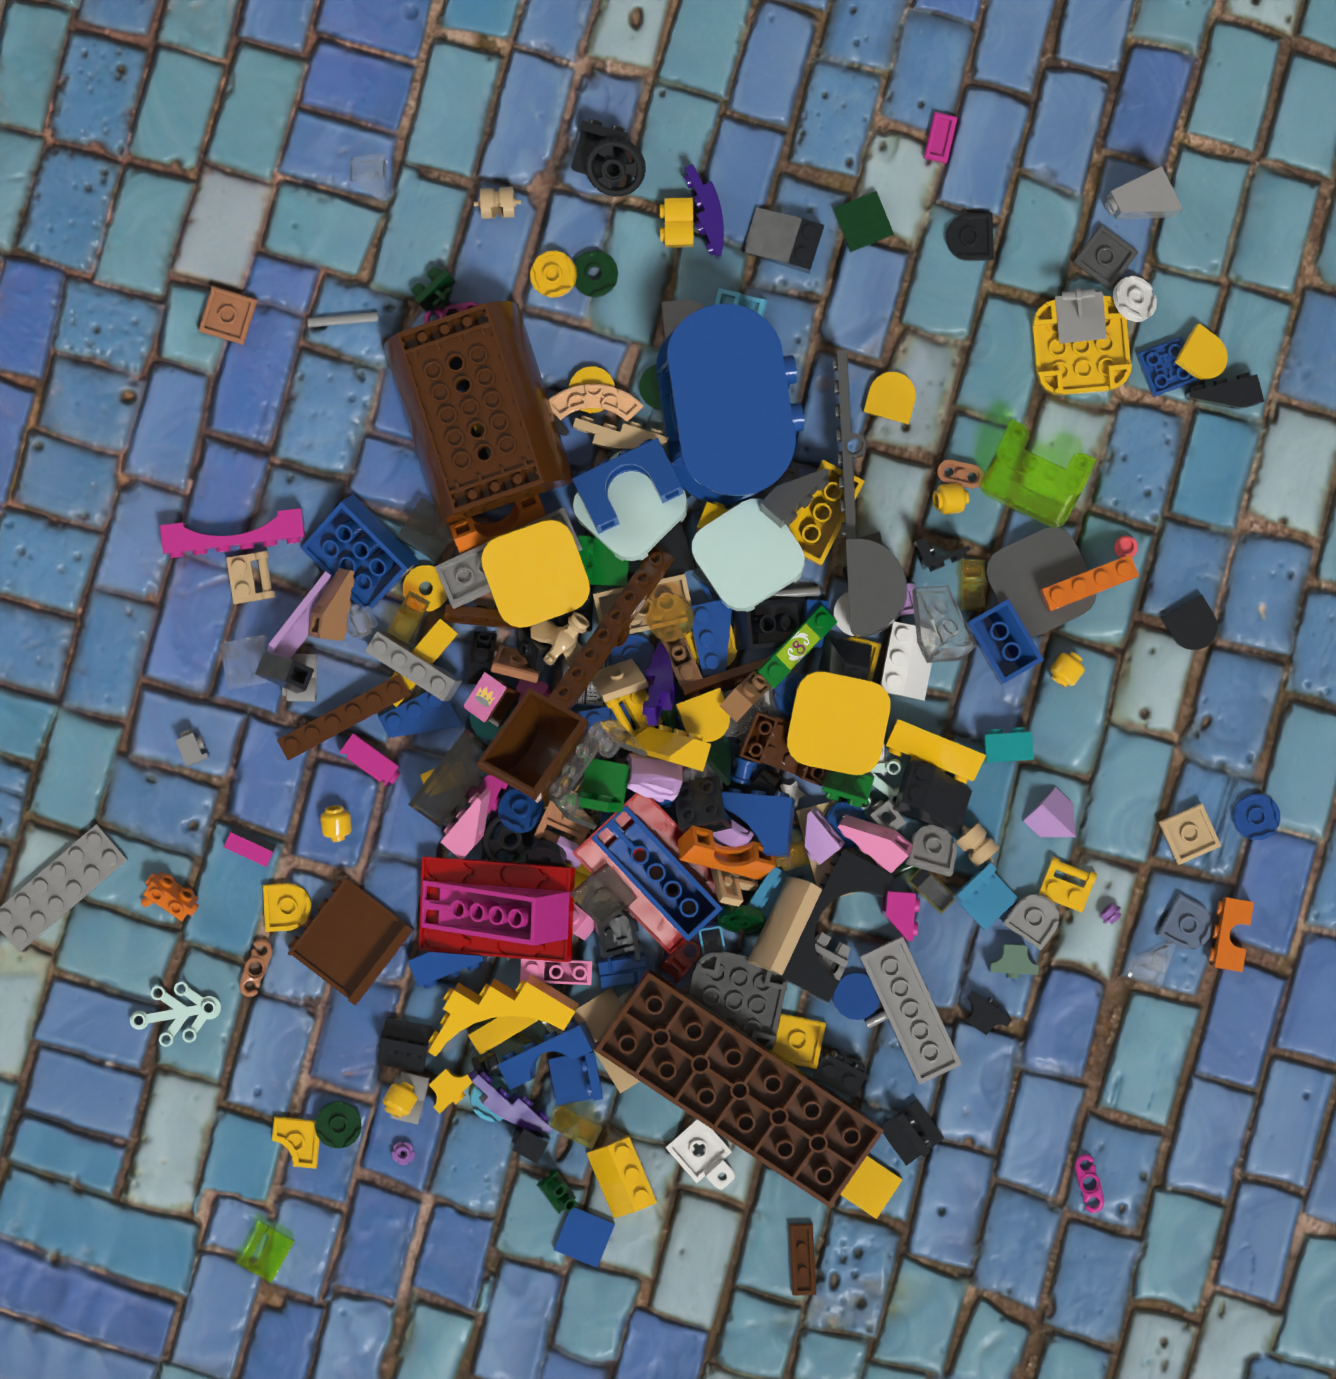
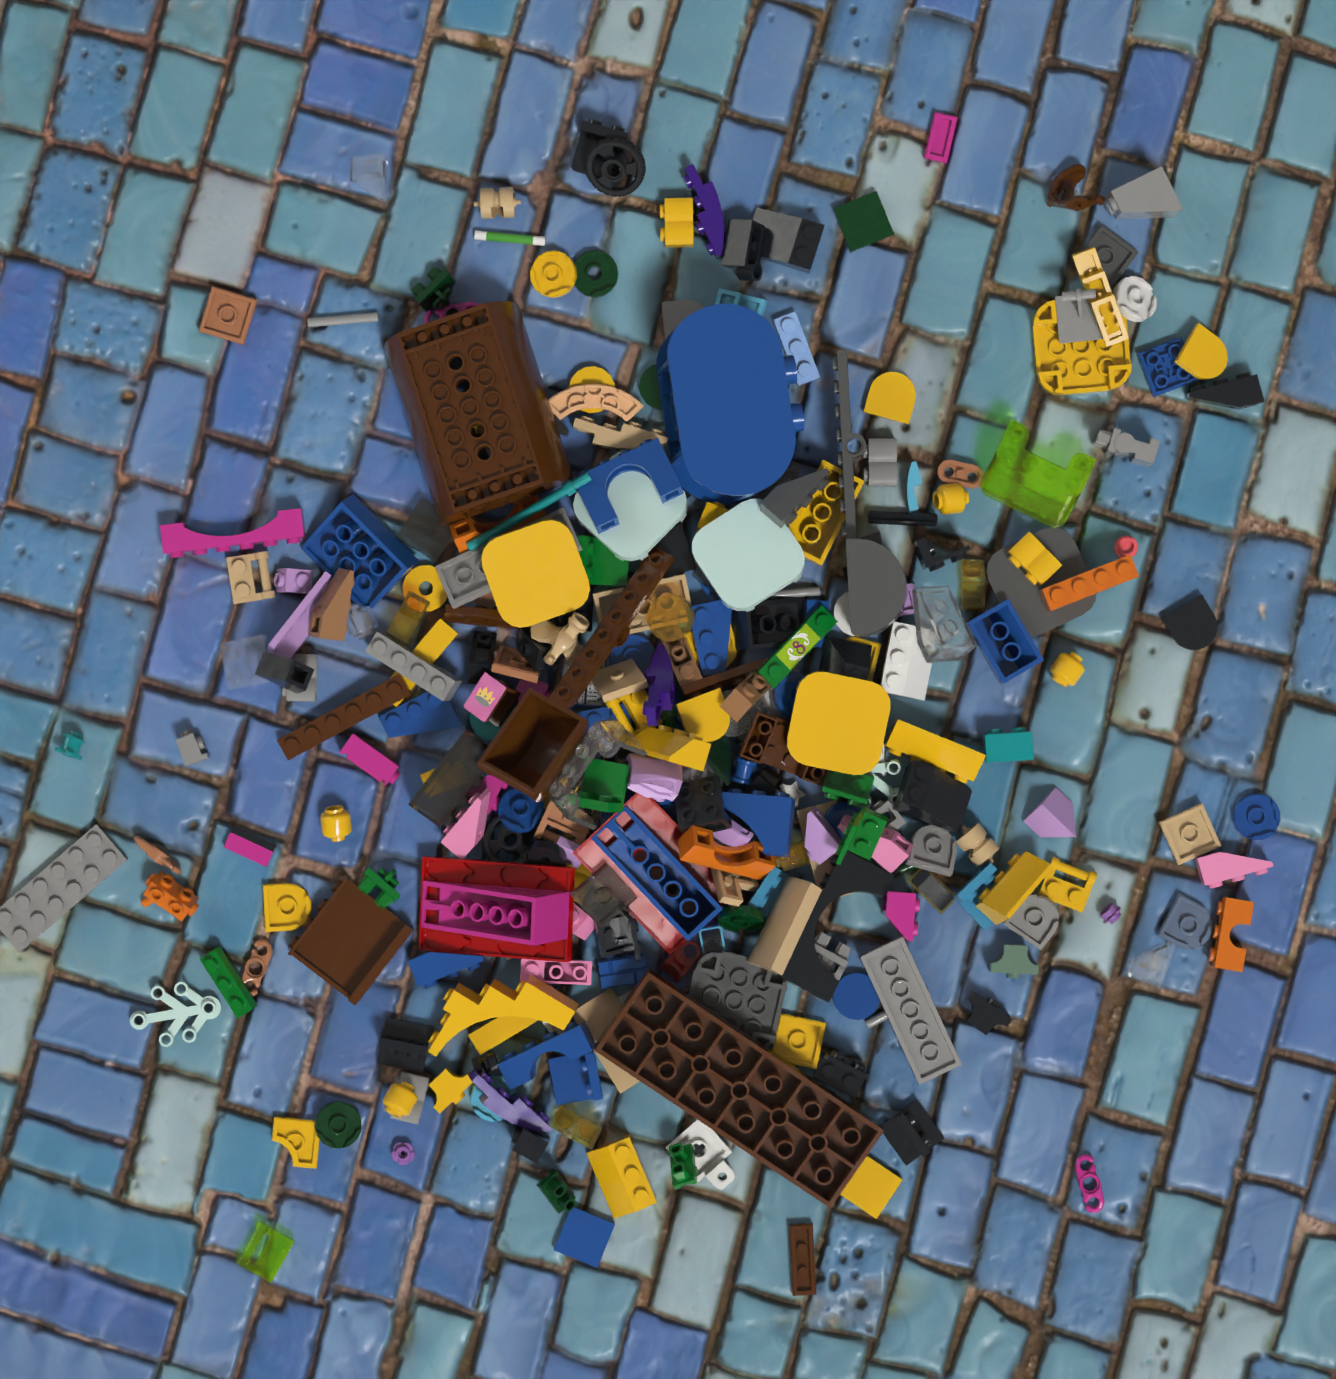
(71, 745): none -> teal brick
(157, 854): none -> nougat piece
(228, 982): none -> green plate
(293, 580): none -> lavender bracket
(371, 880): none -> green hips
(509, 238): none -> bright green bar
(568, 488): none -> teal bar
(682, 1165): none -> green hips
(743, 248): none -> black hinge
(795, 344): none -> light blue plate
(862, 834): none -> green bracket
(881, 462): none -> light grey brick
(902, 518): none -> black axle
(912, 480): none -> medium azure slope
(971, 237): black tile -> none
(1012, 886): none -> yellow slope
(1033, 559): none -> yellow brick
(1066, 181): none -> reddish brown helmet
(1104, 305): none -> yellow slope
(1124, 445): none -> light grey hips
(1220, 866): none -> bright pink slope

